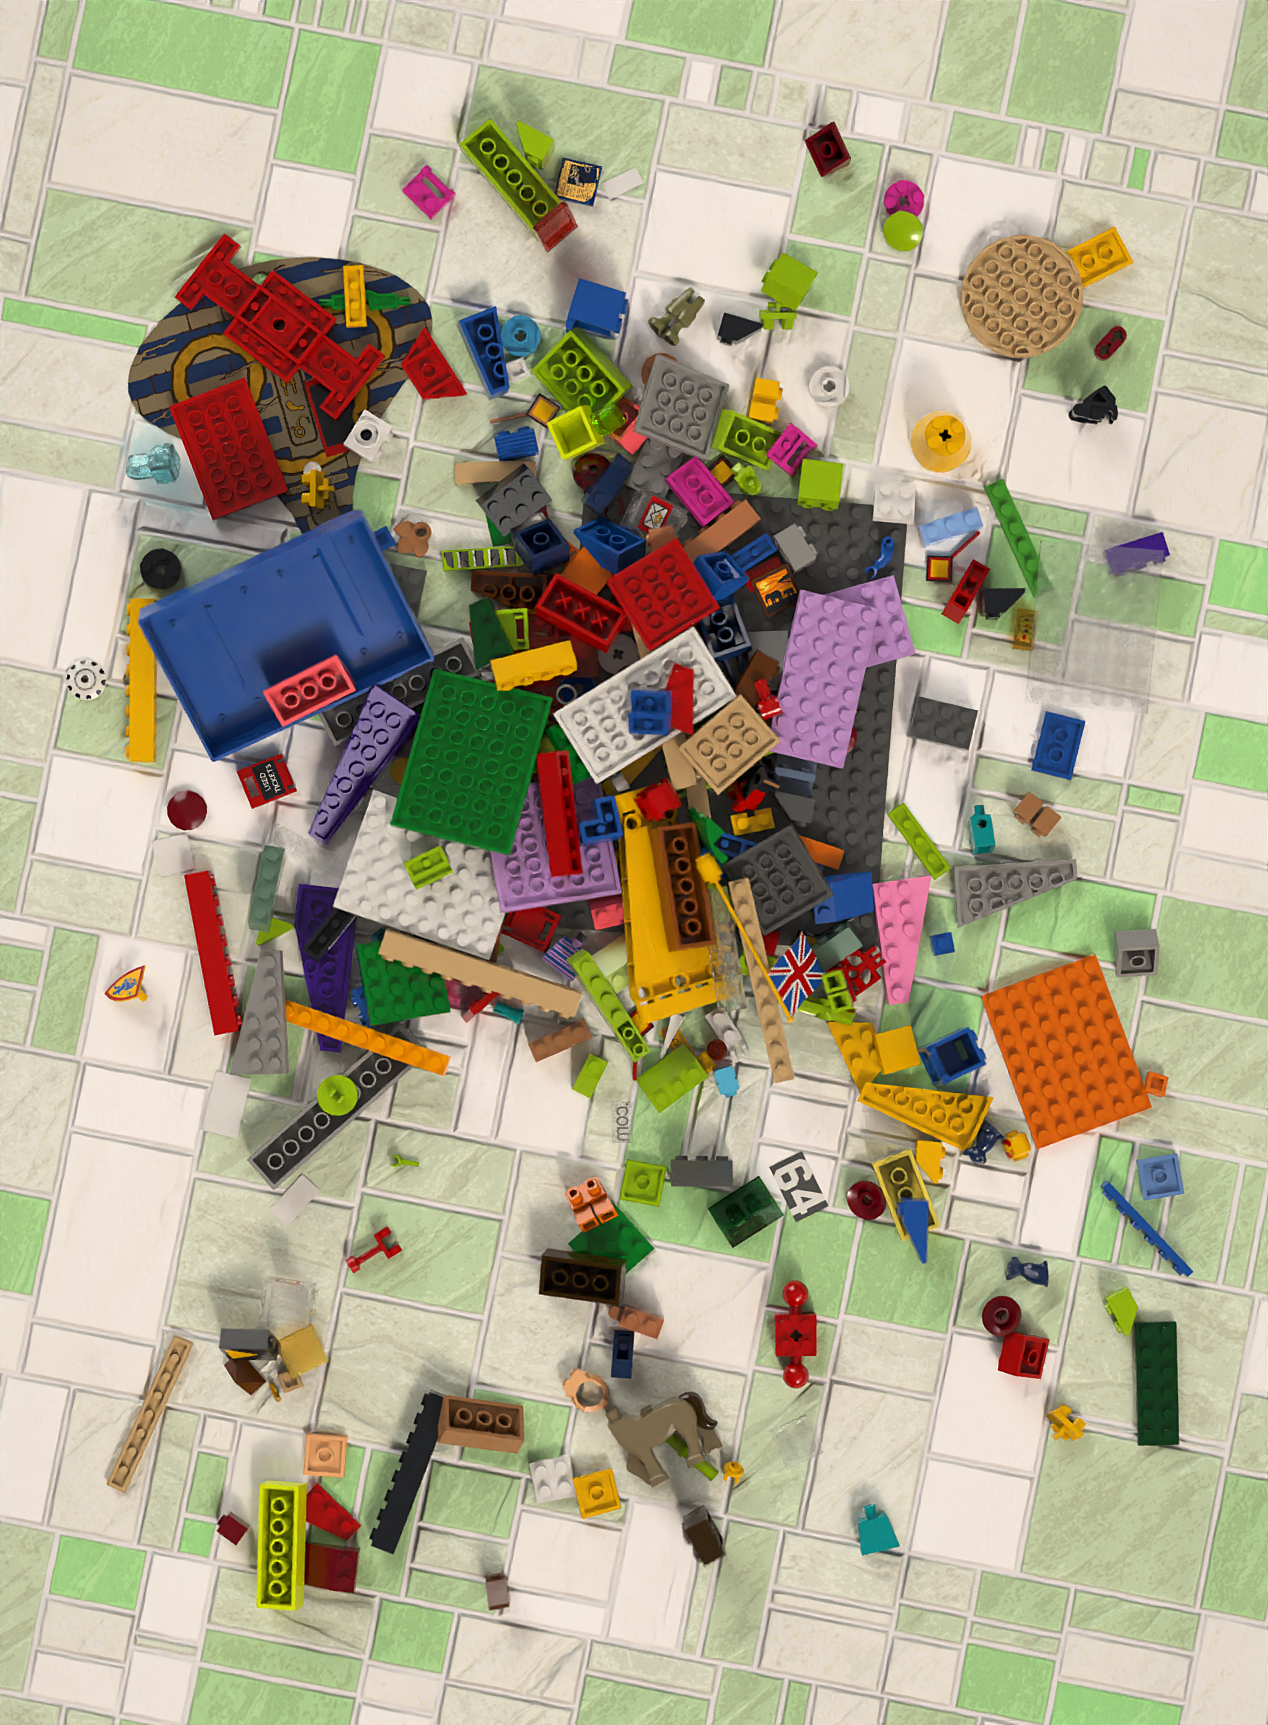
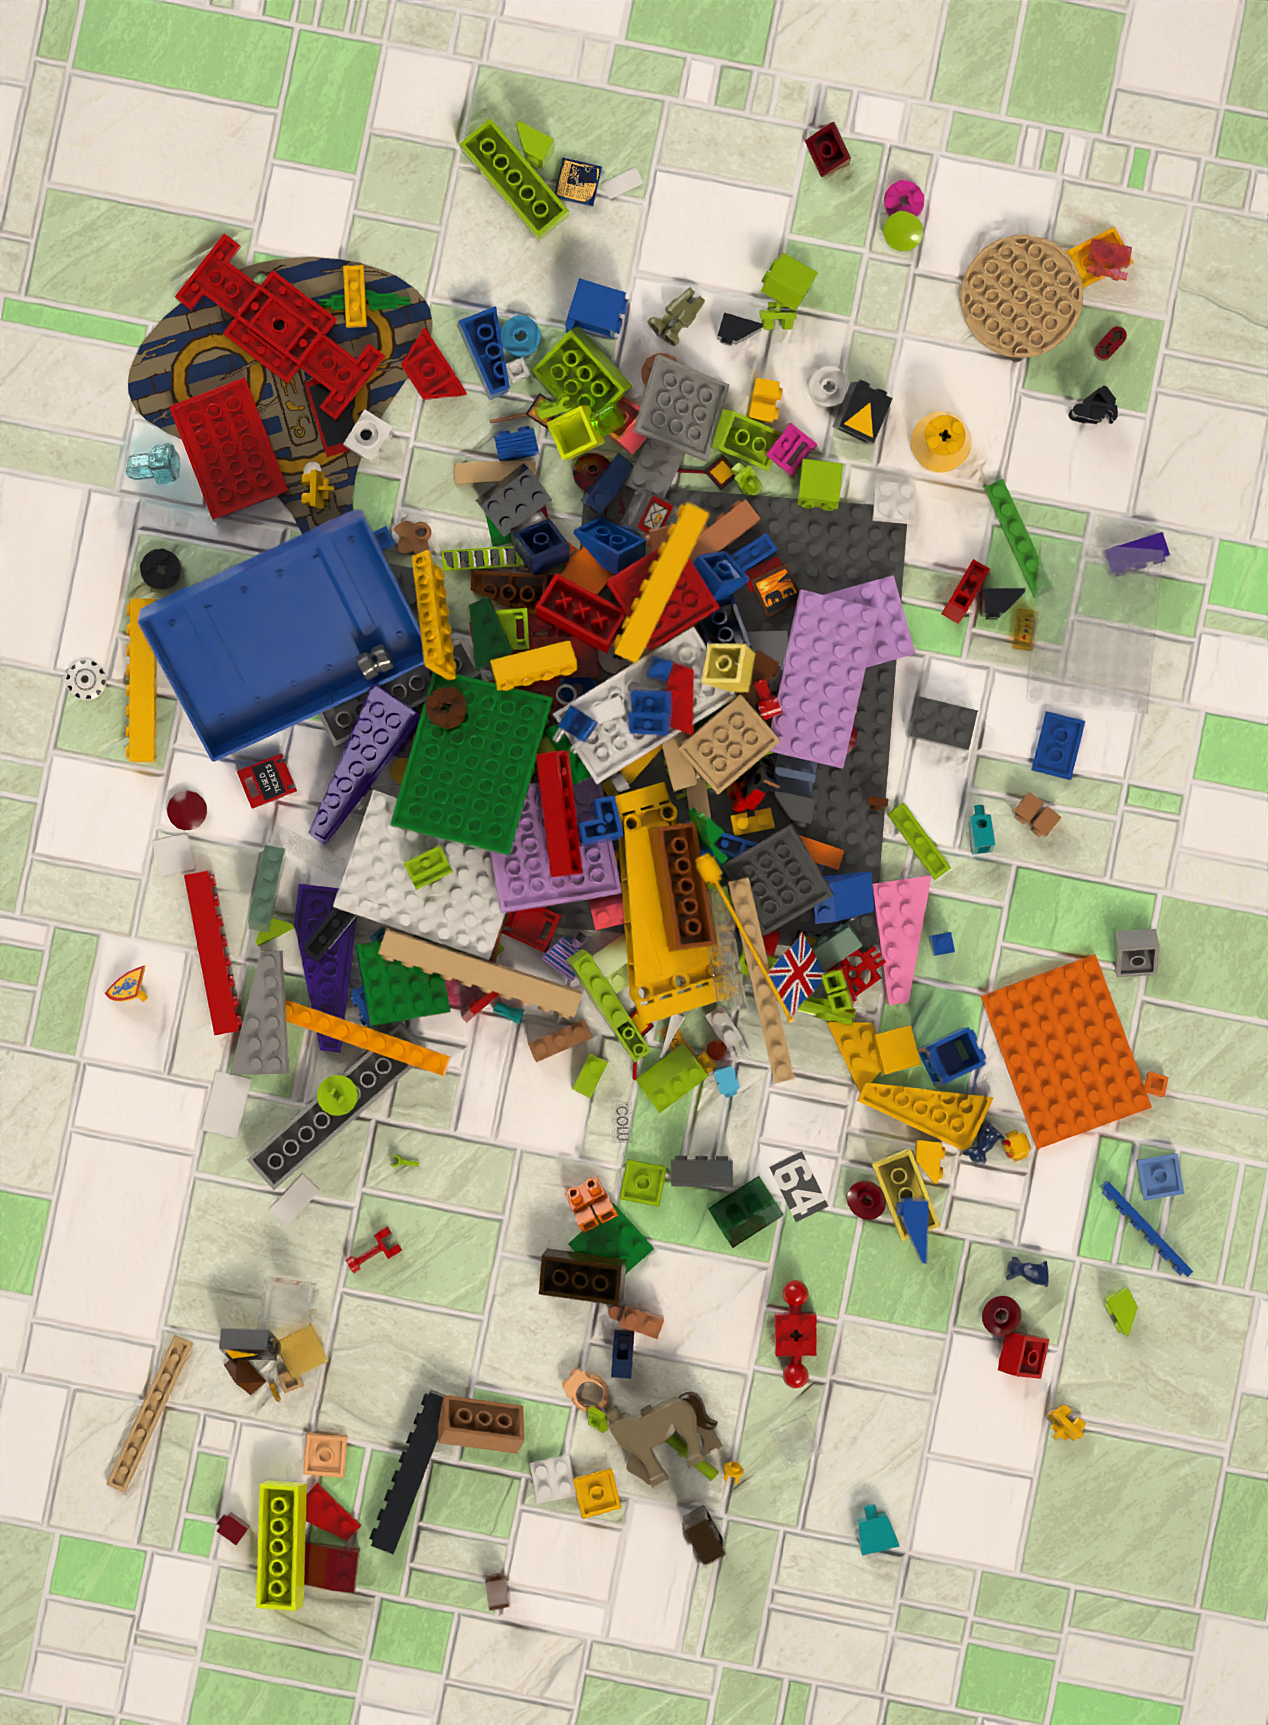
(310, 690): coral slope -> none
(369, 666): none -> dark grey wheel
(424, 197): dark pink plate -> none
(433, 615): none -> yellow bracket
(446, 696): none -> reddish brown plate
(547, 408): none -> lime plate
(555, 226): clear red piece -> none
(577, 725): none -> clear blue piece
(597, 1419): none -> lime tile
(606, 710): none -> white sticker
(657, 799): red brick -> none
(660, 669): none -> blue plate
(661, 582): none -> yellow brick
(699, 491): dark pink plate -> none
(728, 667): none -> light yellow slope
(794, 548): light grey brick -> none
(862, 411): none -> black brick
(876, 803): none -> reddish brown plate
(886, 554): blue arm -> none
(940, 567): piece -> none
(950, 527): light blue brick -> none
(994, 887): light grey wing -> none
(1109, 253): none -> clear pink plate
(1156, 1383): dark green plate -> none

